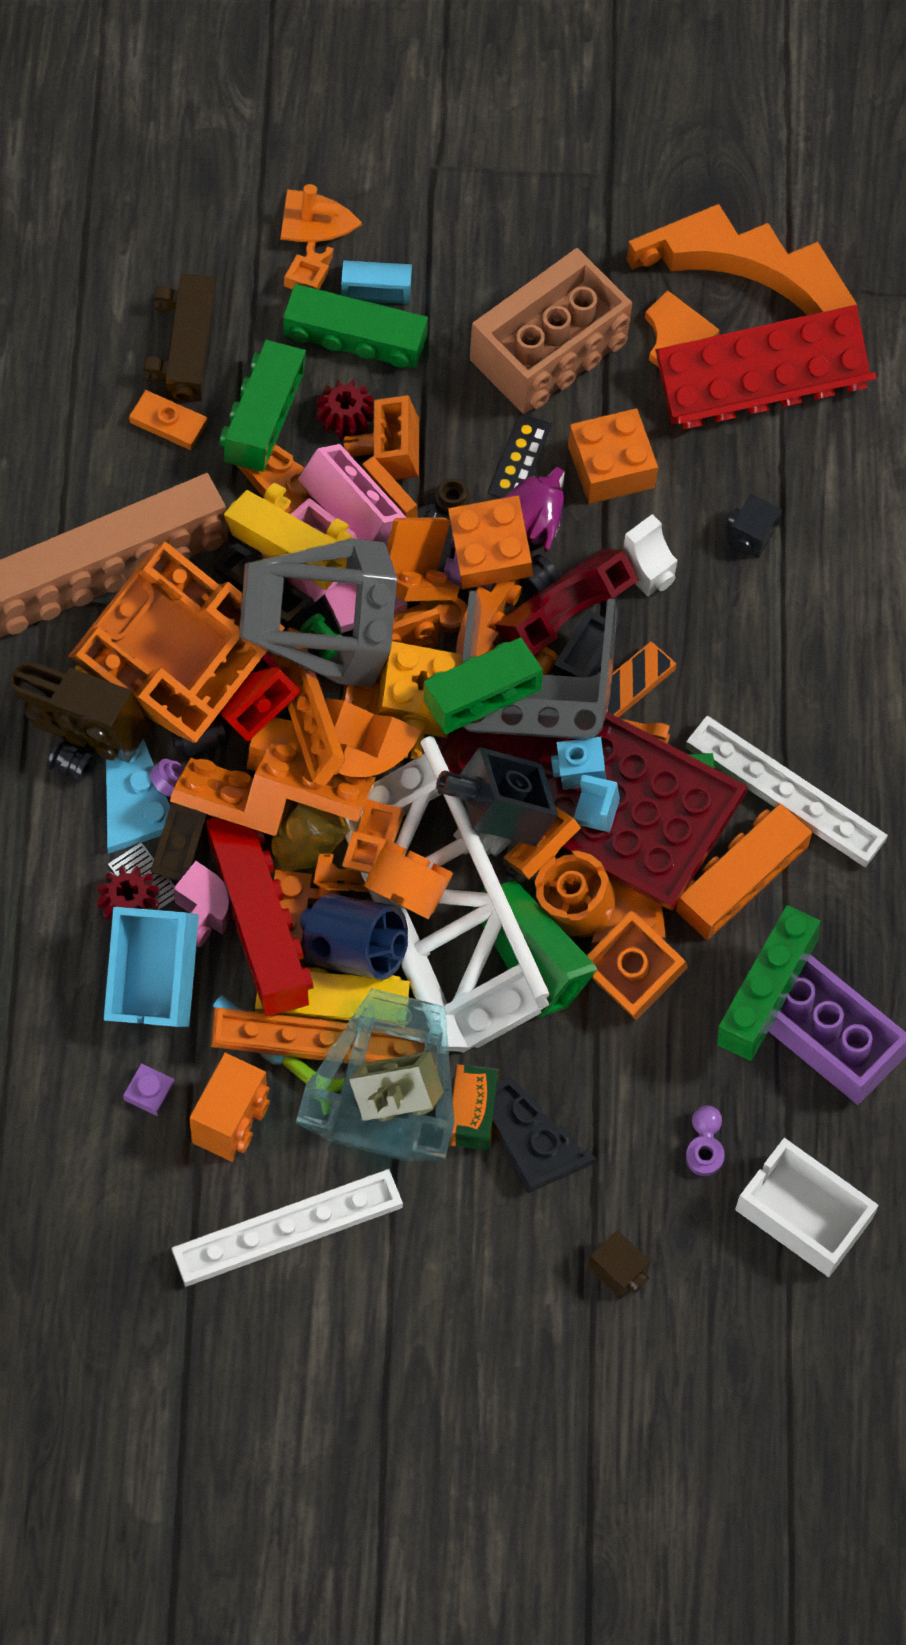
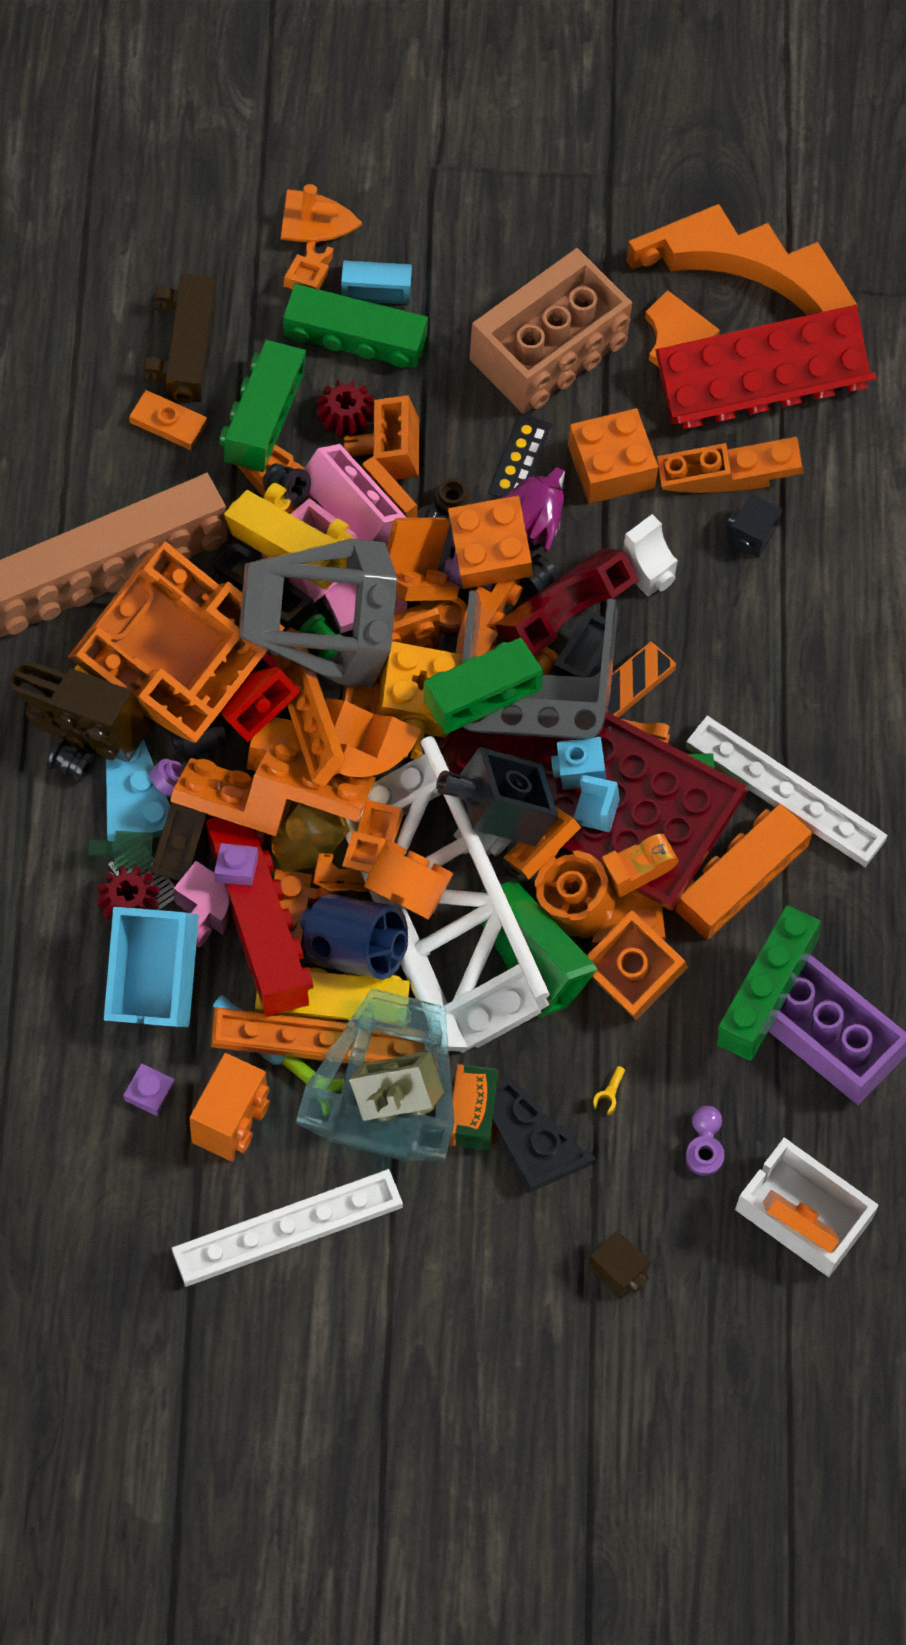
(128, 849): none -> clear green plate
(236, 864): none -> medium lavender plate
(294, 480): none -> black bush
(610, 1090): none -> yellow hand
(639, 864): none -> orange leg
(727, 470): none -> orange slope
(801, 1219): none -> orange plate

